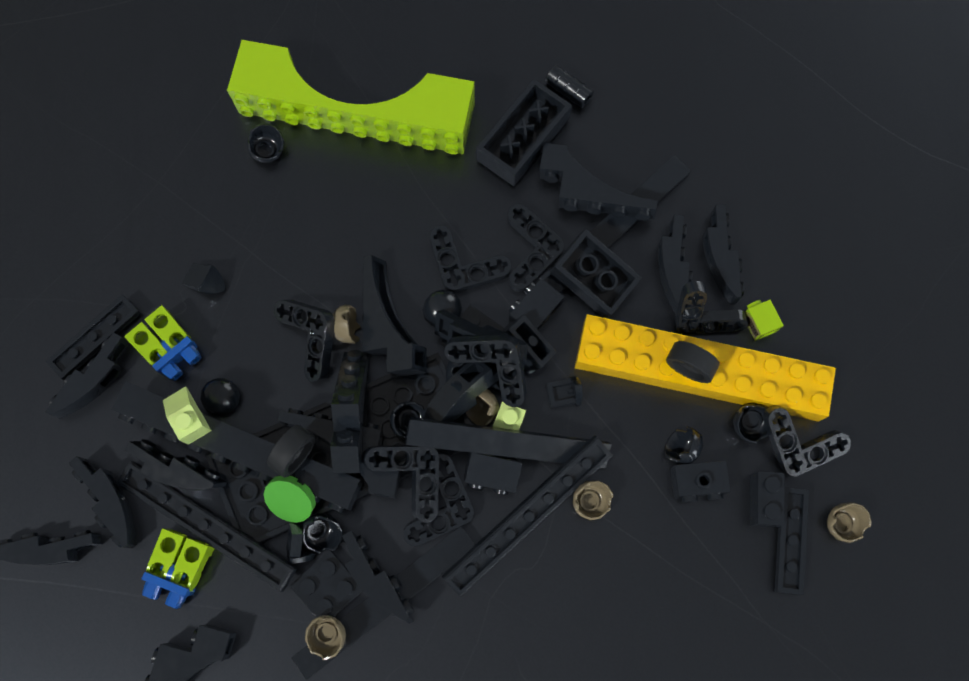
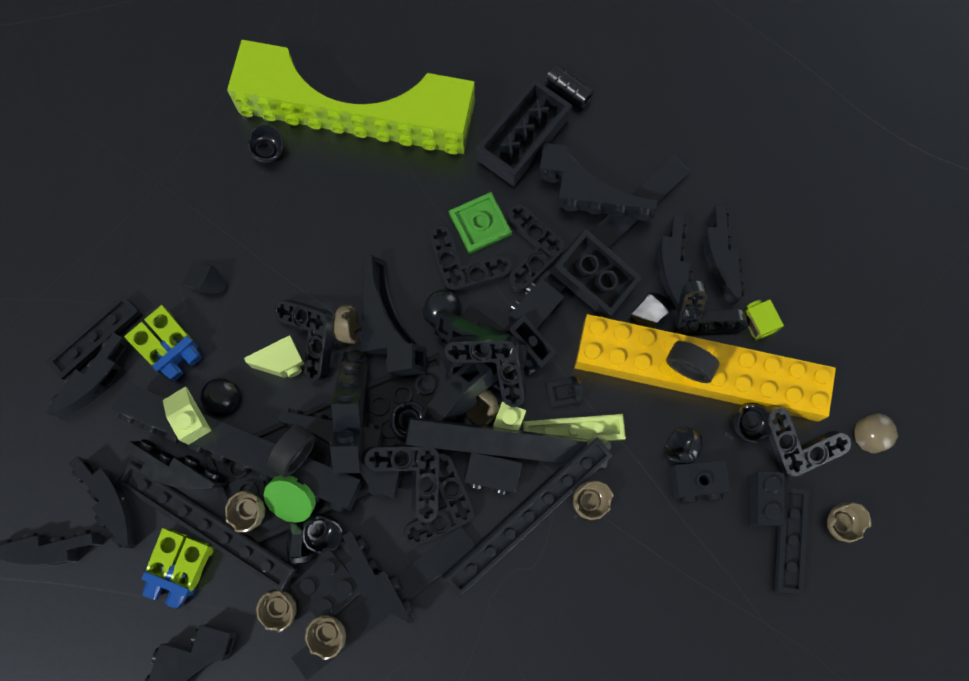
(244, 511): none -> dark tan hair
(276, 610): none -> dark tan hair
(278, 359): none -> yellowish green slope
(480, 222): none -> bright green tile
(604, 427): none -> yellowish green tile
(652, 310): none -> tile
(875, 433): none -> dark tan hair

